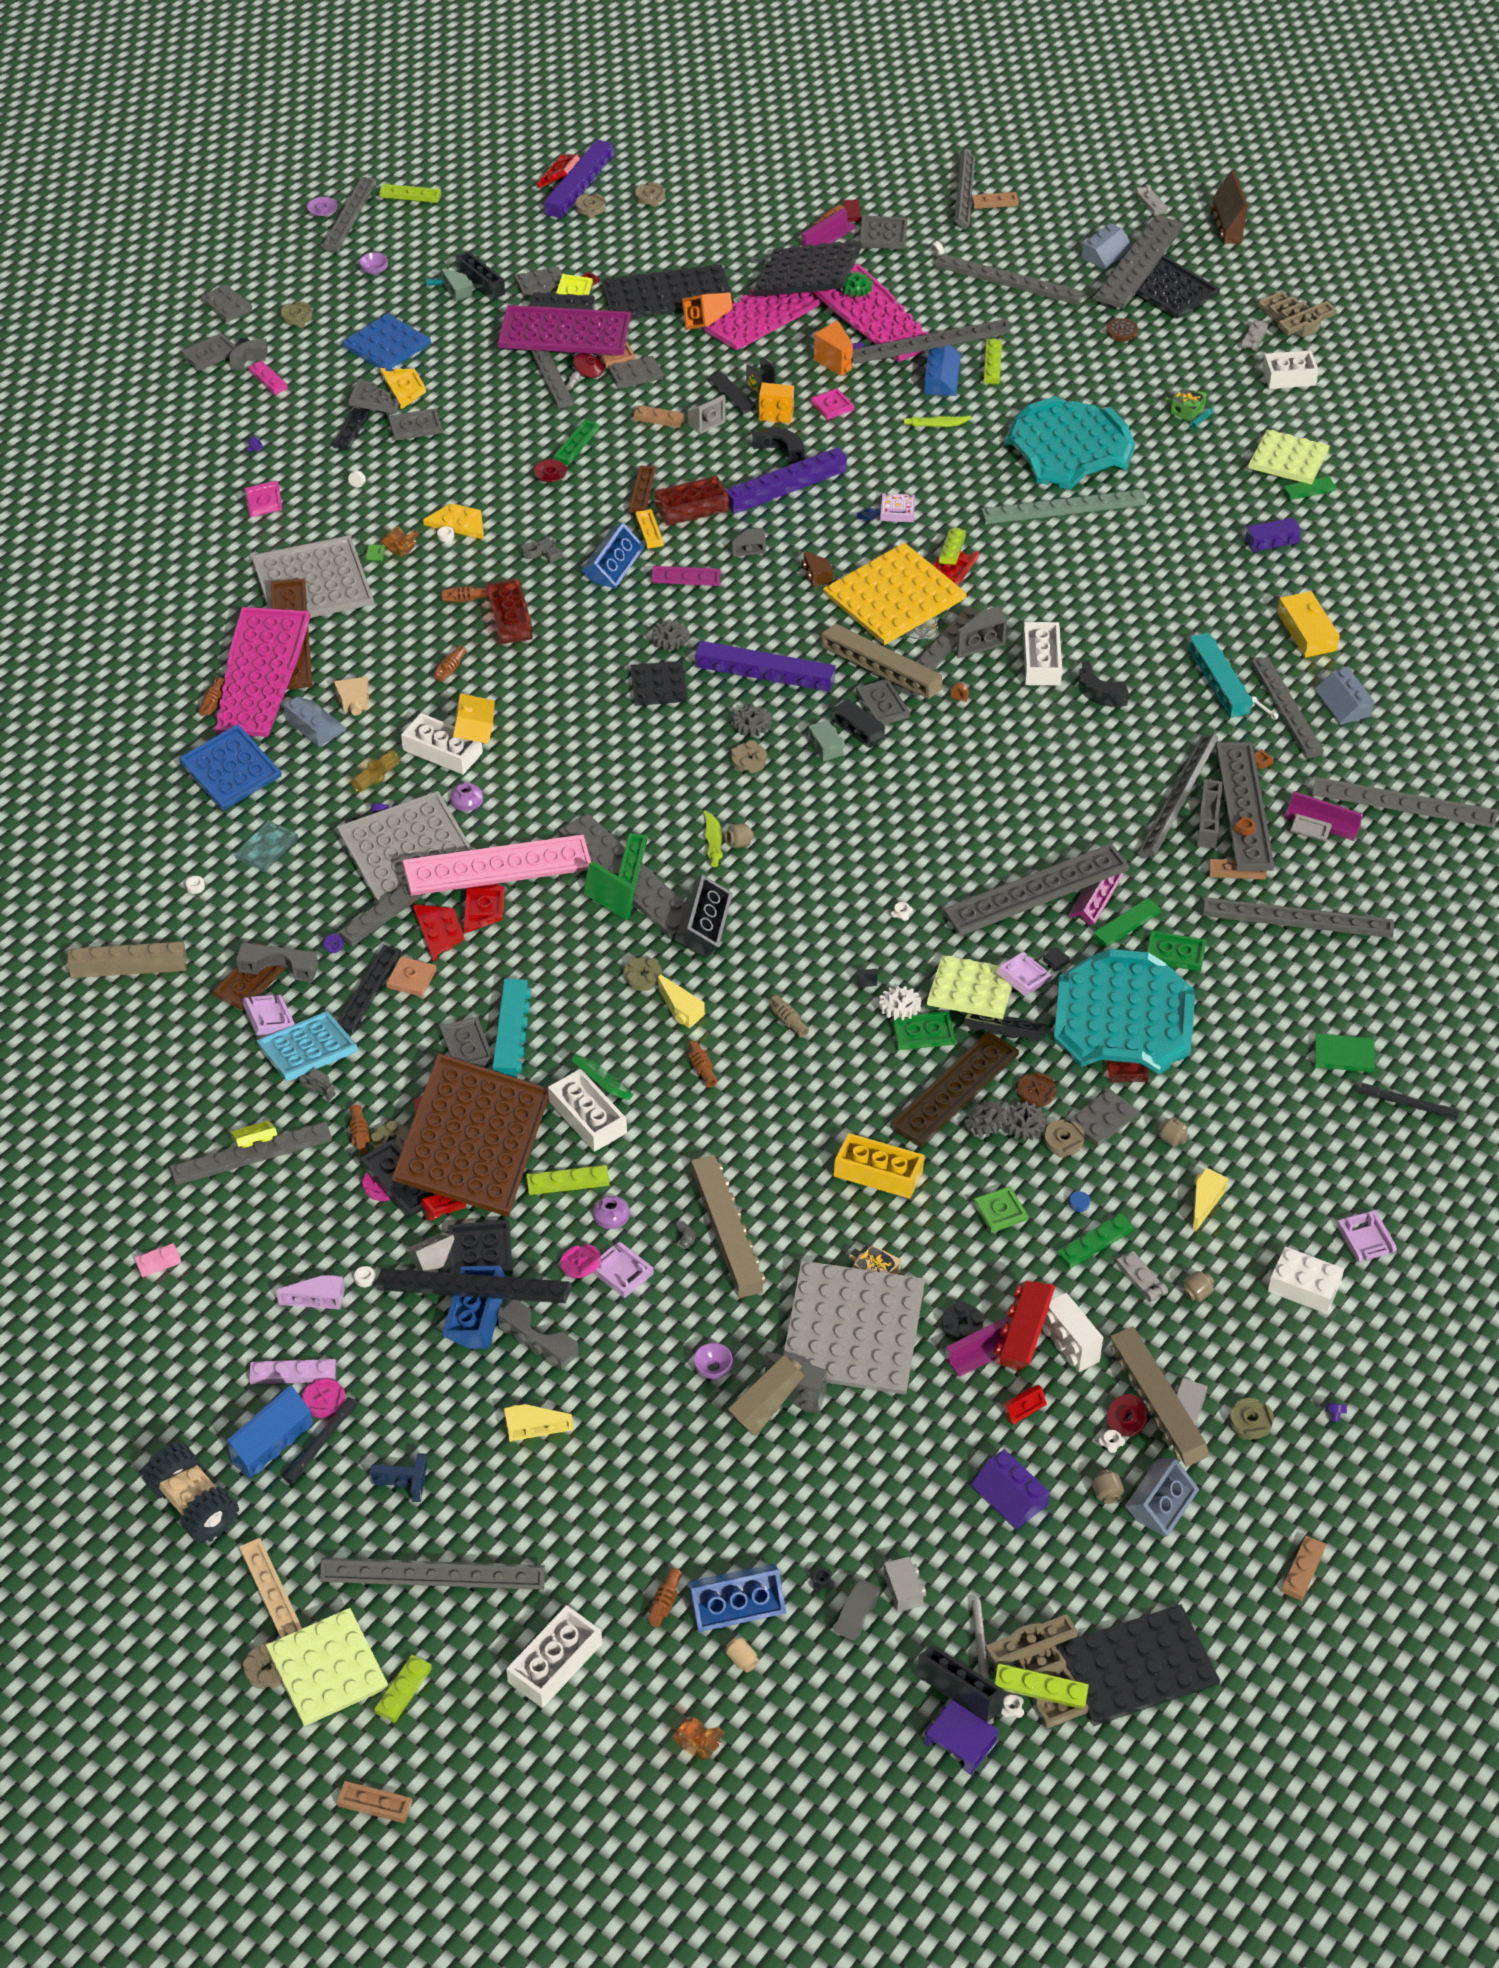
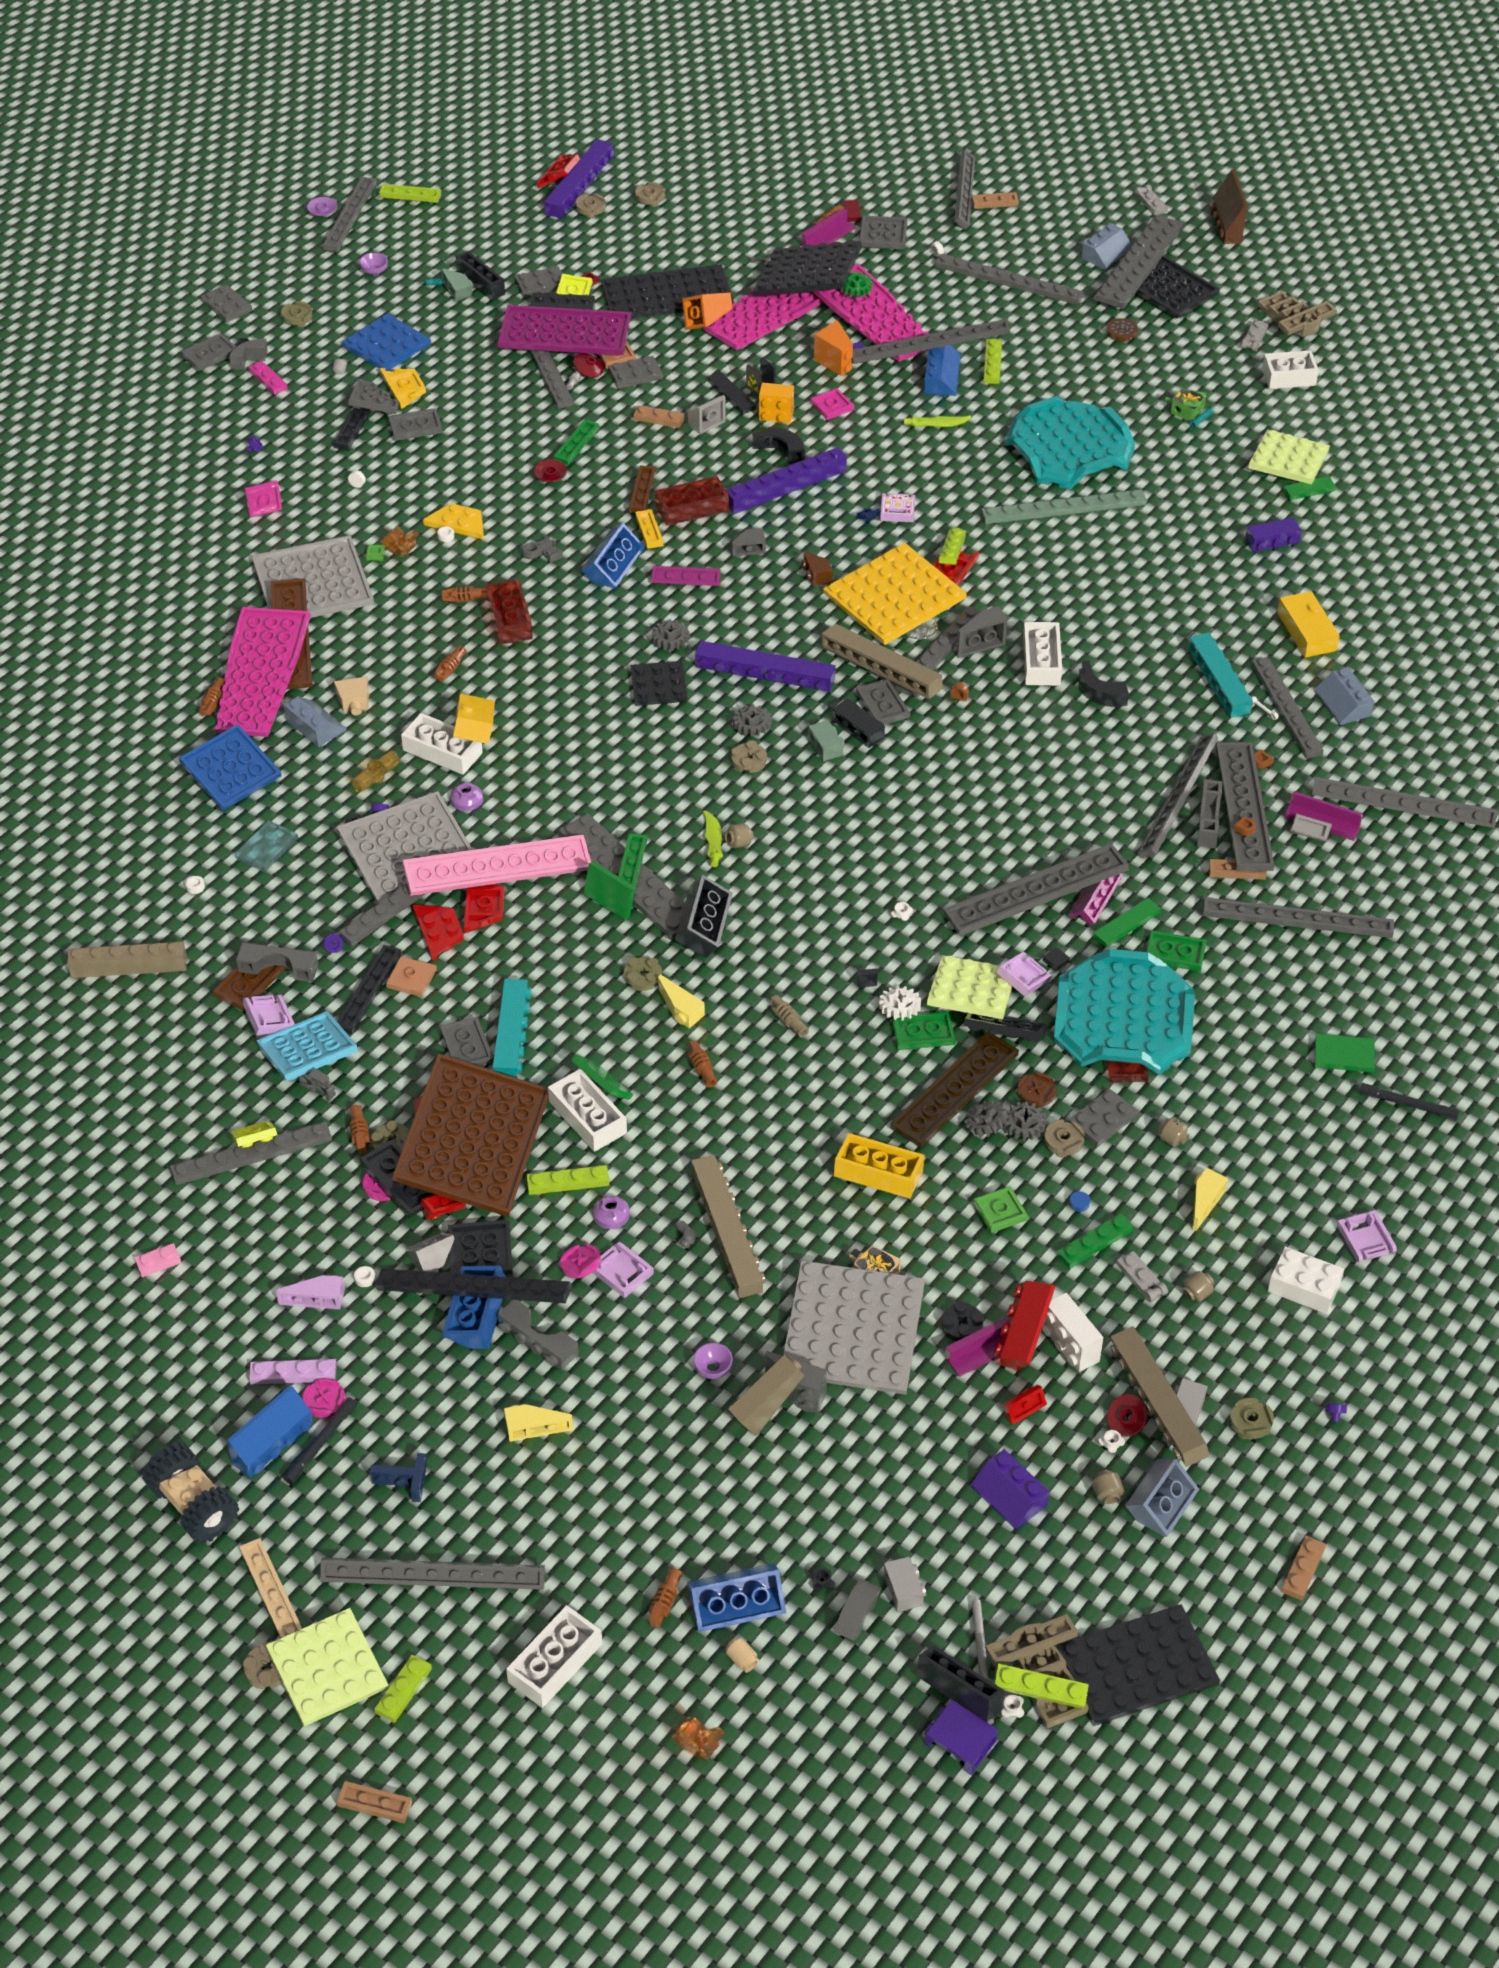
(339, 366): none -> light grey piece

